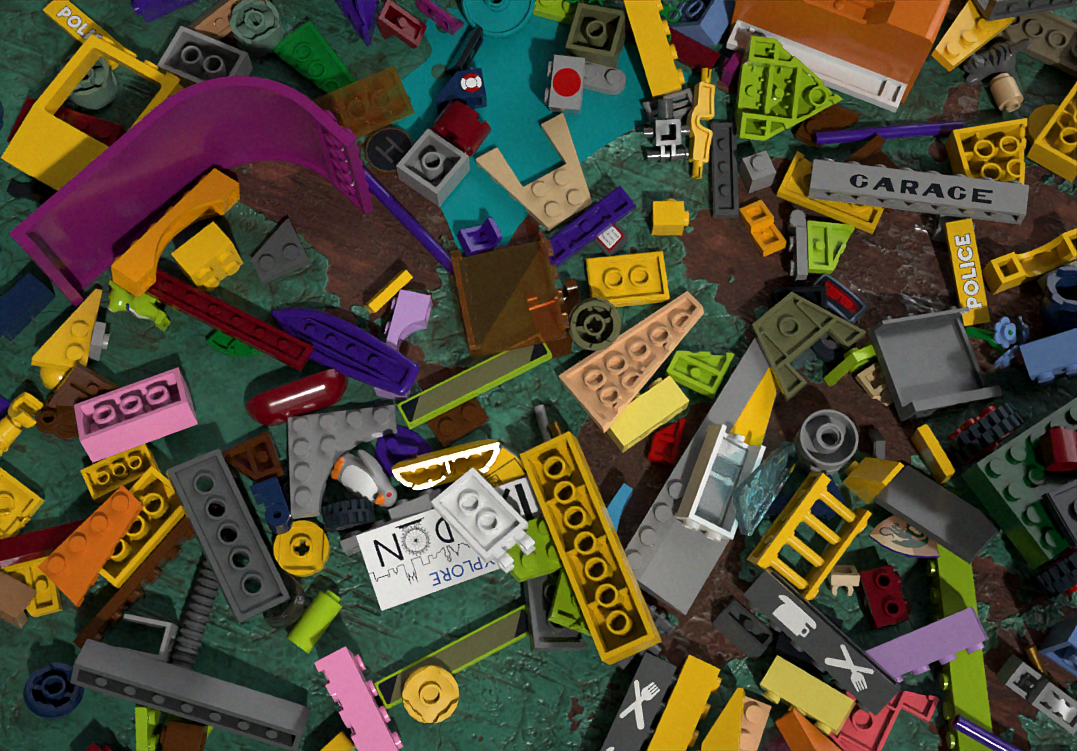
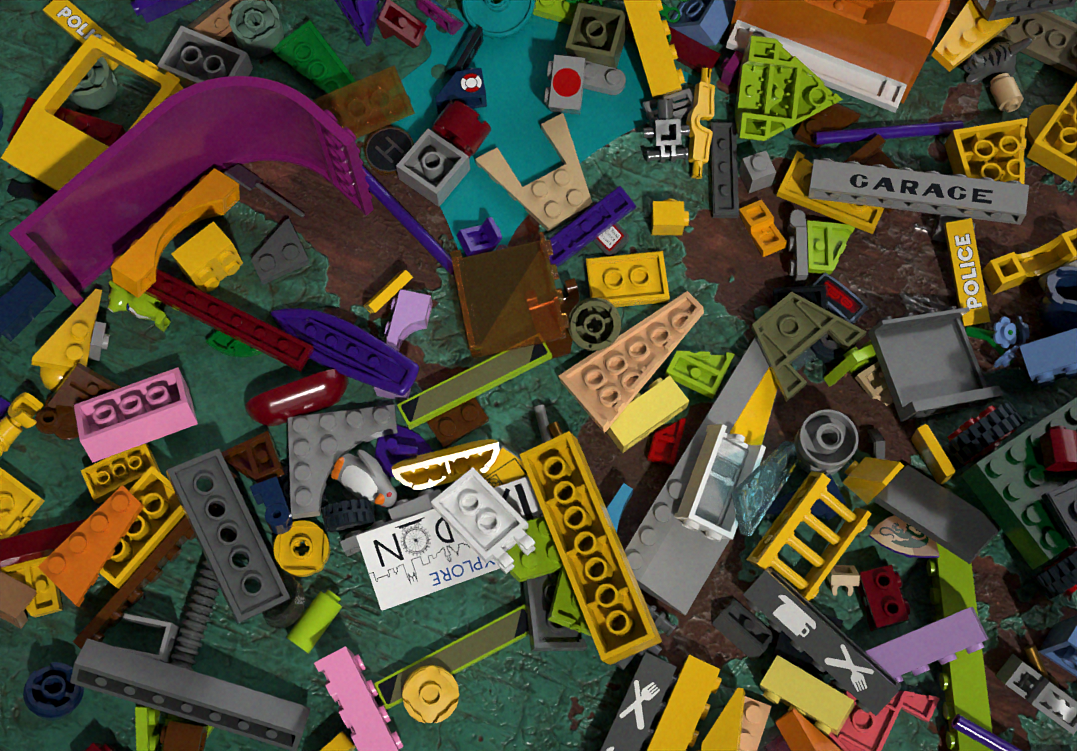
(250, 181): none -> dark grey piece

